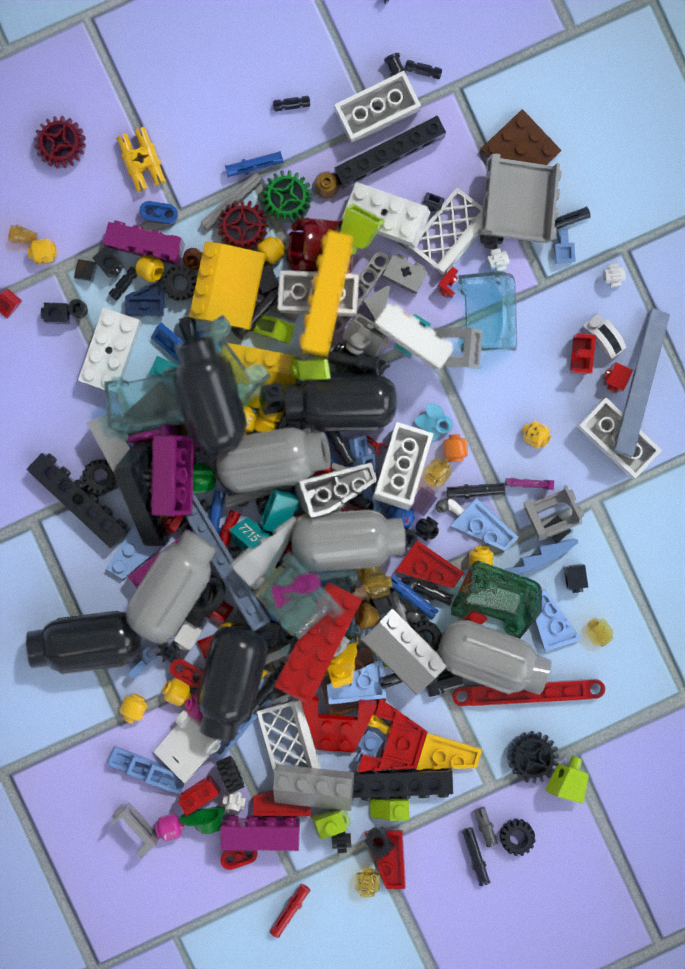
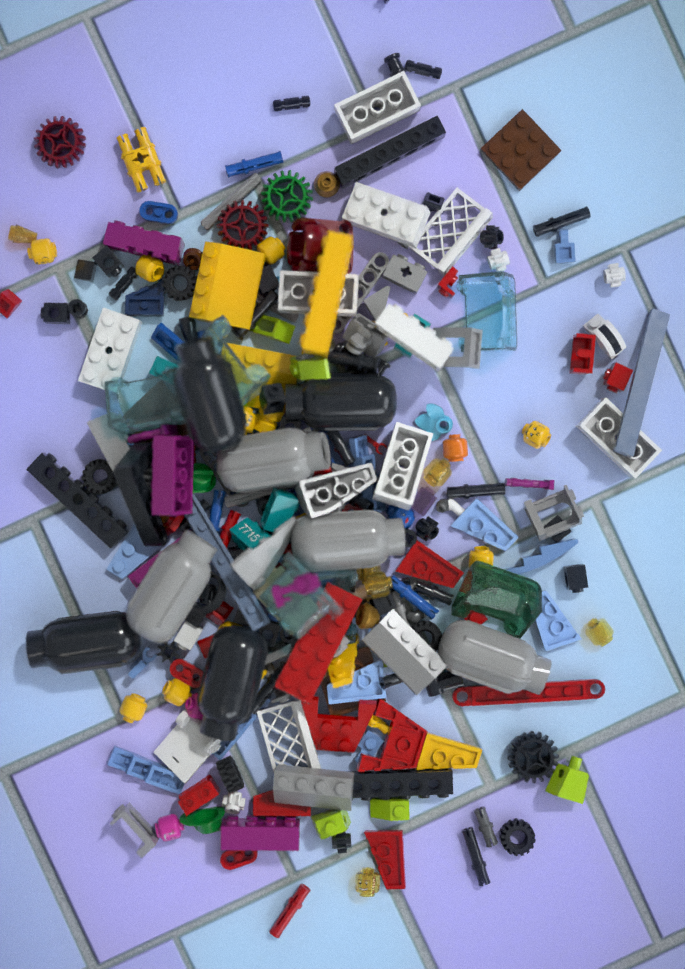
(361, 226): lime torso -> none
(379, 850): black brick -> none
(520, 200): light grey panel -> none

